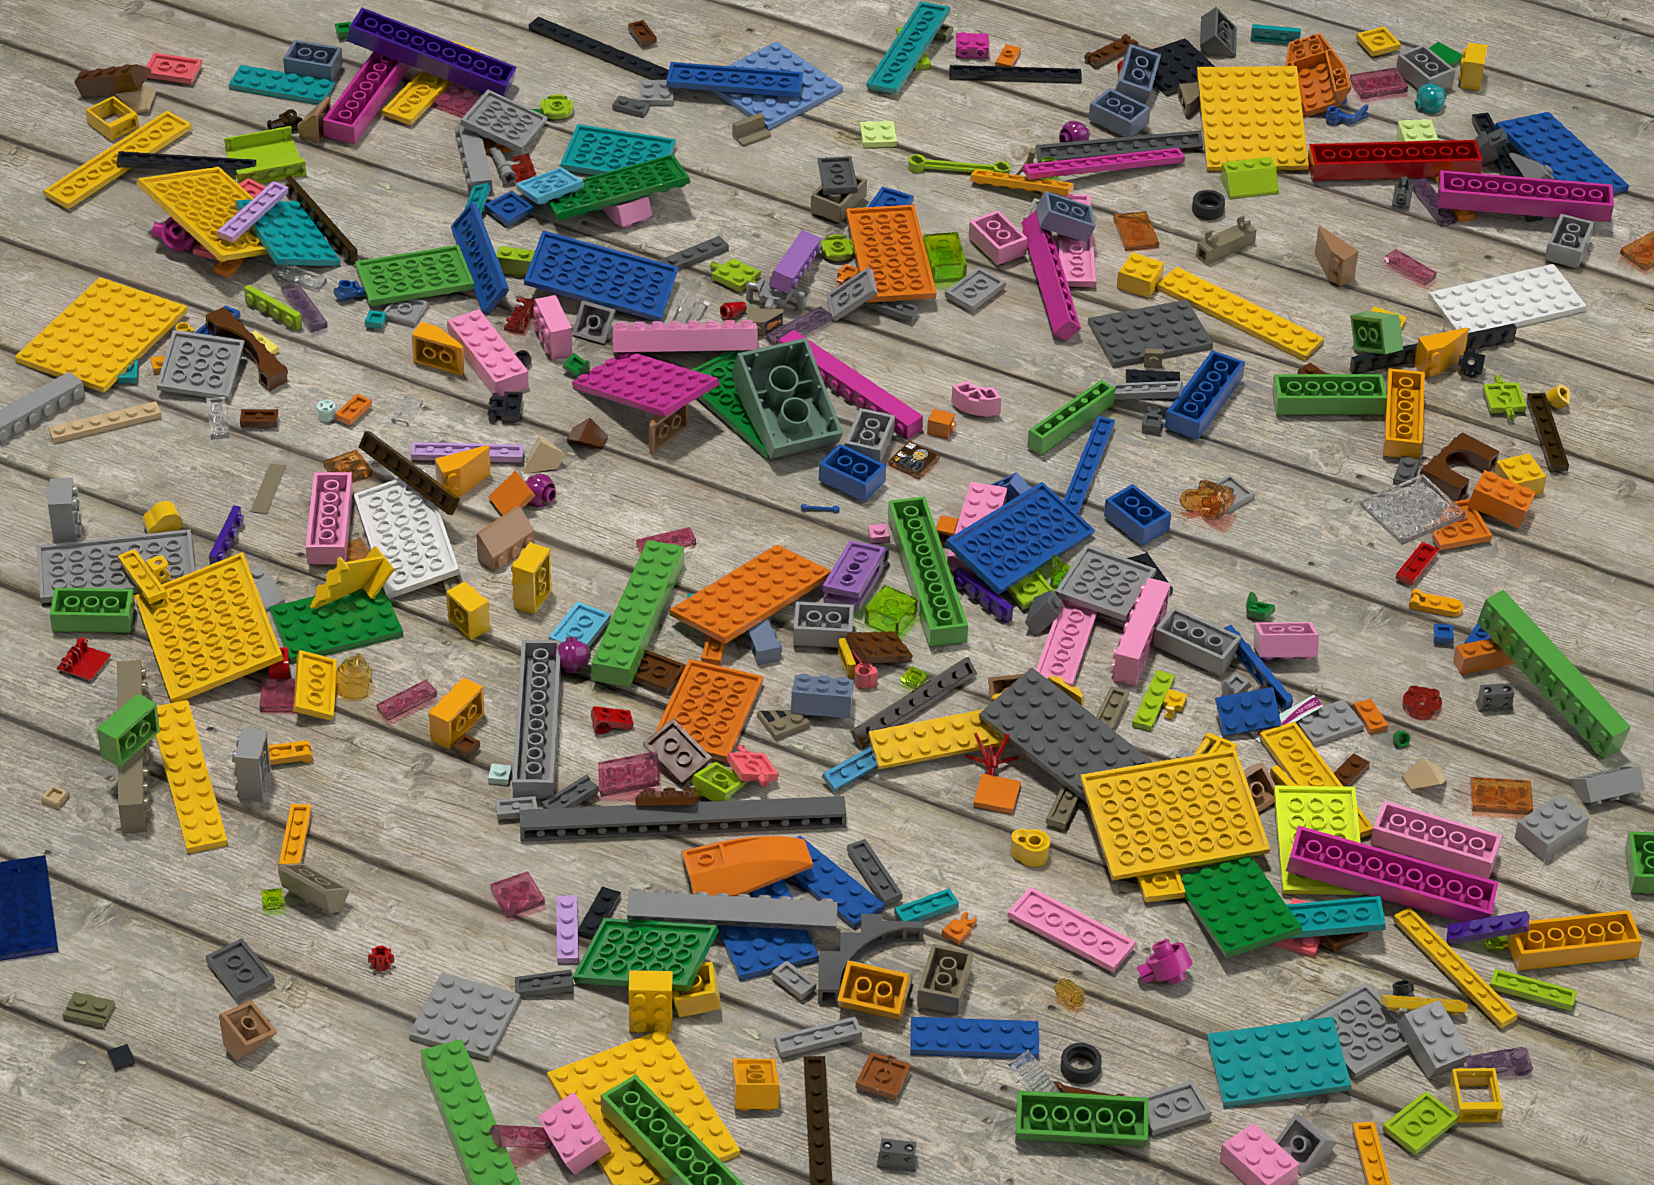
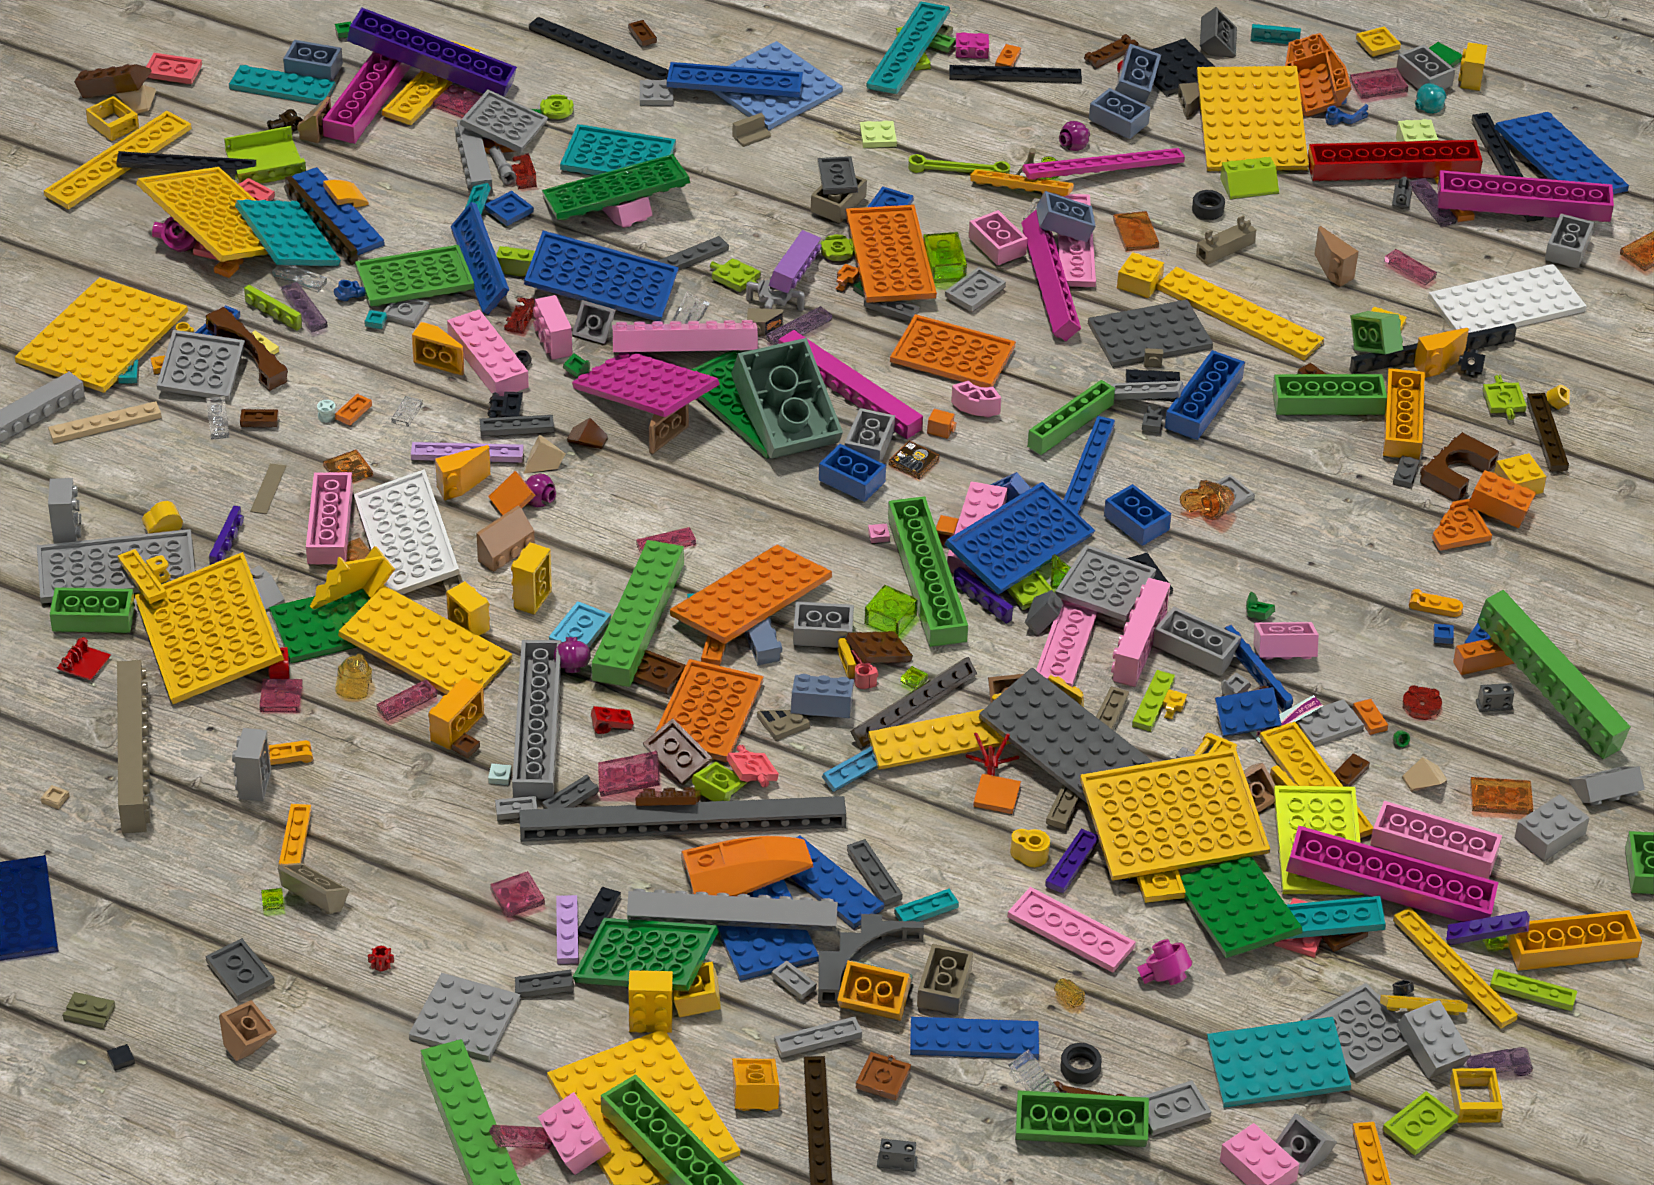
(128, 730): bright green brick -> none
(189, 779): yellow plate -> none
(252, 212): lavender plate -> none
(315, 685): yellow plate -> none
(344, 216): none -> blue plate
(345, 192): none -> light orange slope
(409, 473): dark brown plate -> none
(423, 642): none -> yellow plate
(516, 425): none -> dark grey plate
(550, 185): medium azure plate -> none
(631, 106): dark grey plate -> none
(732, 309): red cone -> none
(835, 509): blue hinge -> none
(852, 294): light grey plate -> none
(855, 574): medium lavender hinge -> none
(943, 42): none -> bright green plate
(952, 351): none -> orange plate
(958, 930): orange plate -> none
(1072, 861): none -> dark purple plate
(1121, 145): dark grey plate -> none
(1412, 509): clear plate -> none
(1417, 563): red plate -> none
(1489, 143): dark grey brick -> none
(1531, 168): light grey slope -> none

